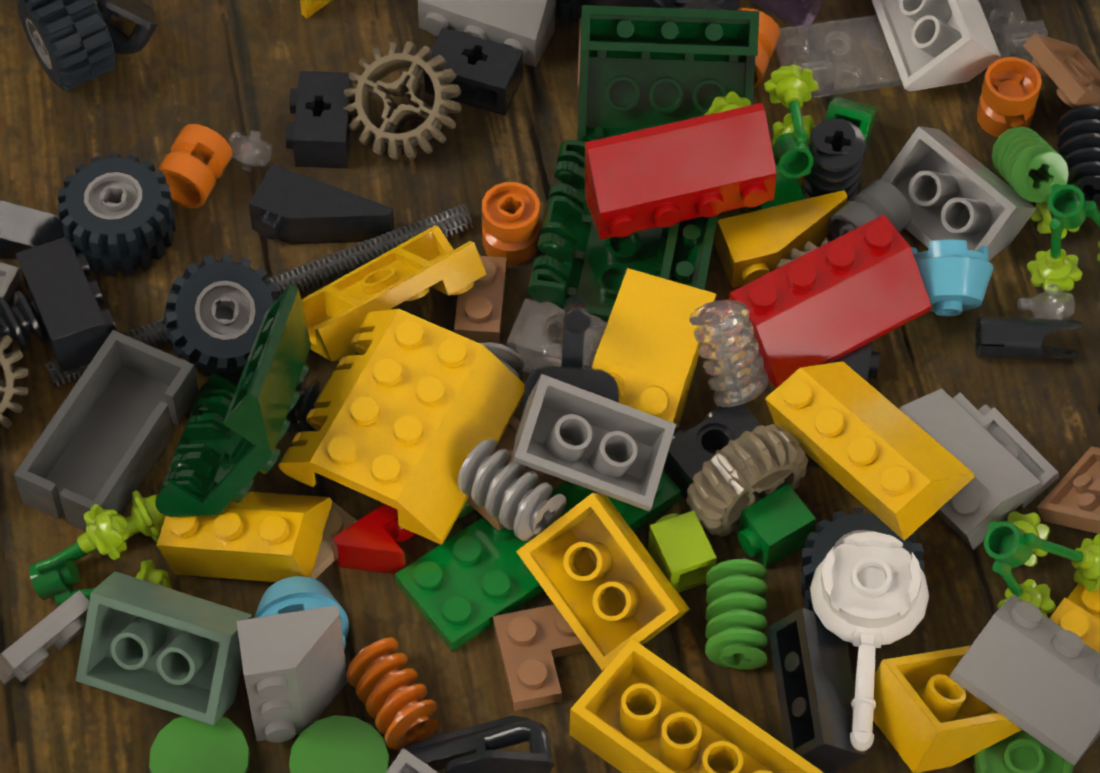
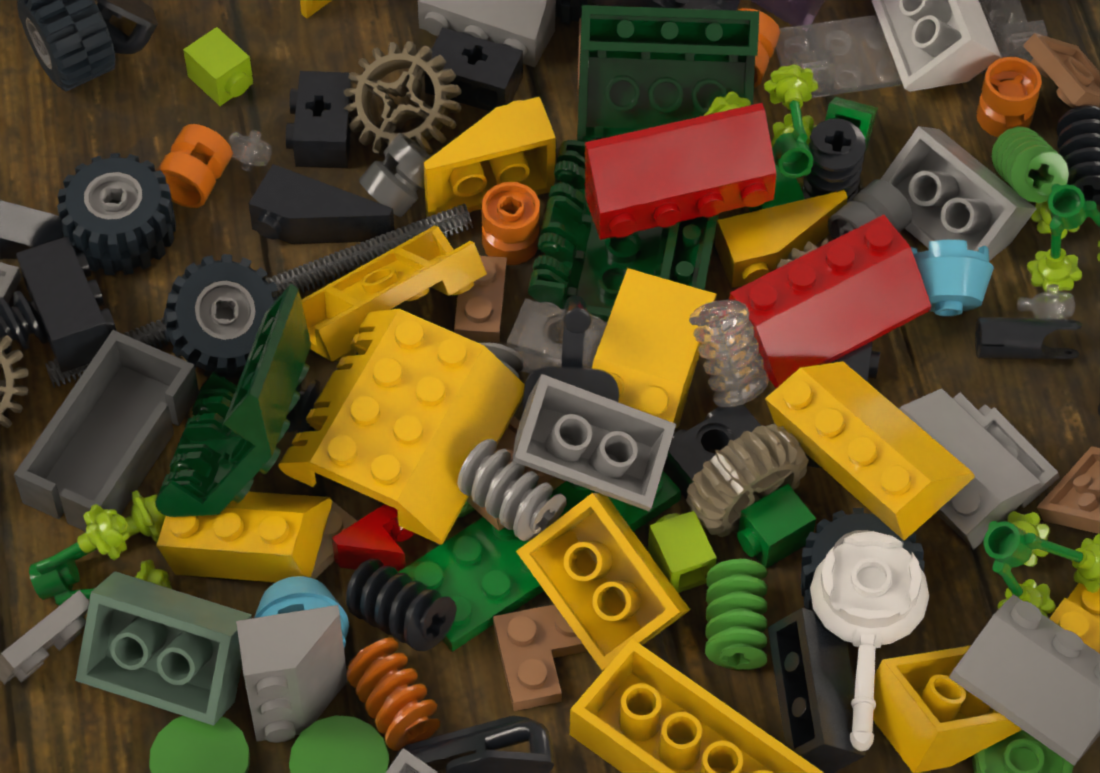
(218, 66): none -> lime brick
(398, 176): none -> dark grey wheel
(399, 605): none -> black piece
(504, 146): none -> yellow slope

